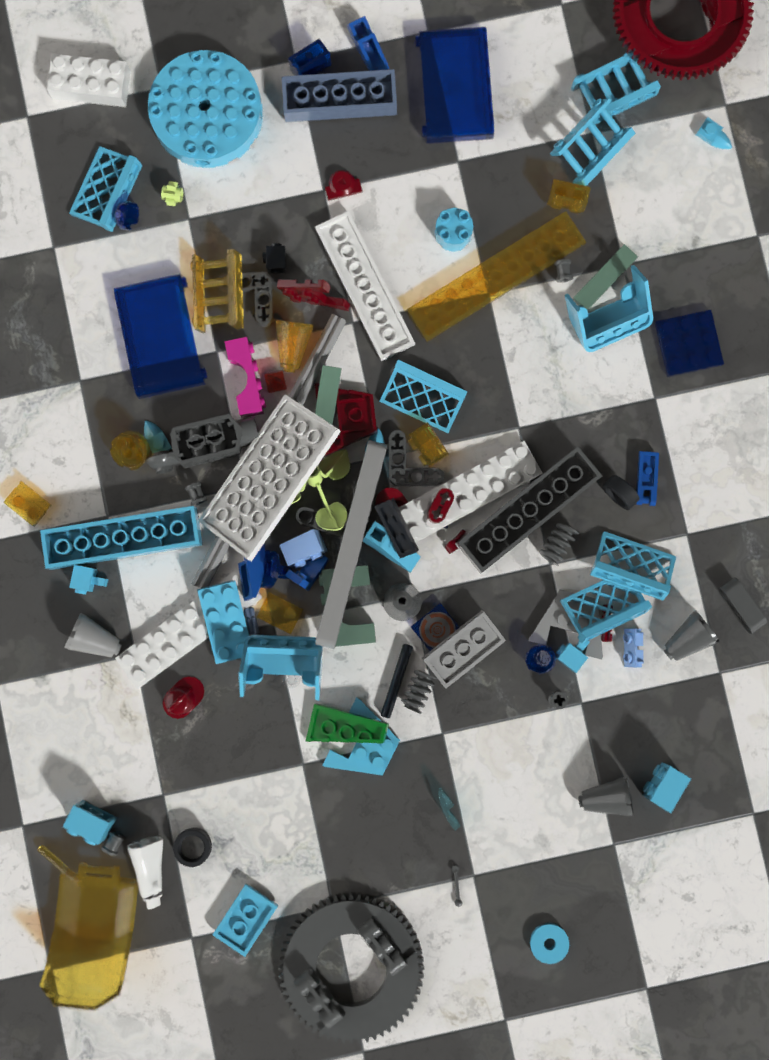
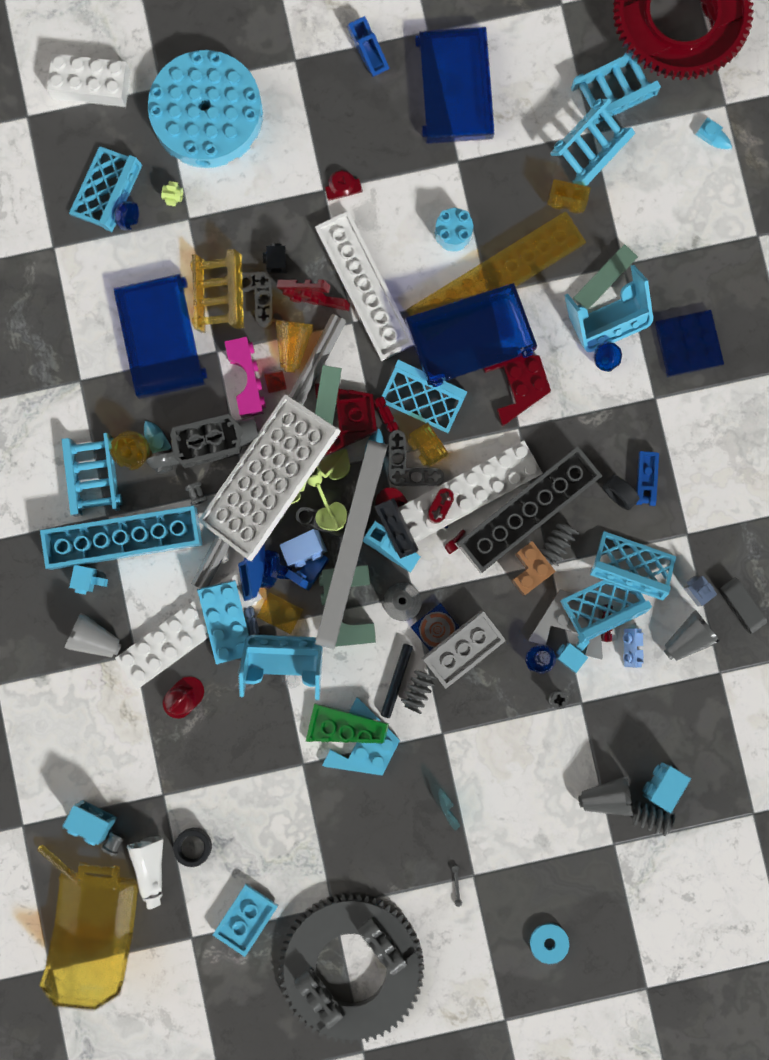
(27, 503): clear yellow plate -> none
(75, 486): none -> medium azure fence
(310, 59): clear blue brick -> none
(339, 95): sand blue brick -> none
(386, 414): none -> dark red axle
(471, 334): none -> clear blue windscreen
(527, 384): none -> dark red wing
(536, 566): none -> medium nougat brick
(563, 270): dark grey bush -> none
(607, 356): none -> clear blue hair
(652, 817): none -> dark grey piece
(700, 590): none -> sand blue brick

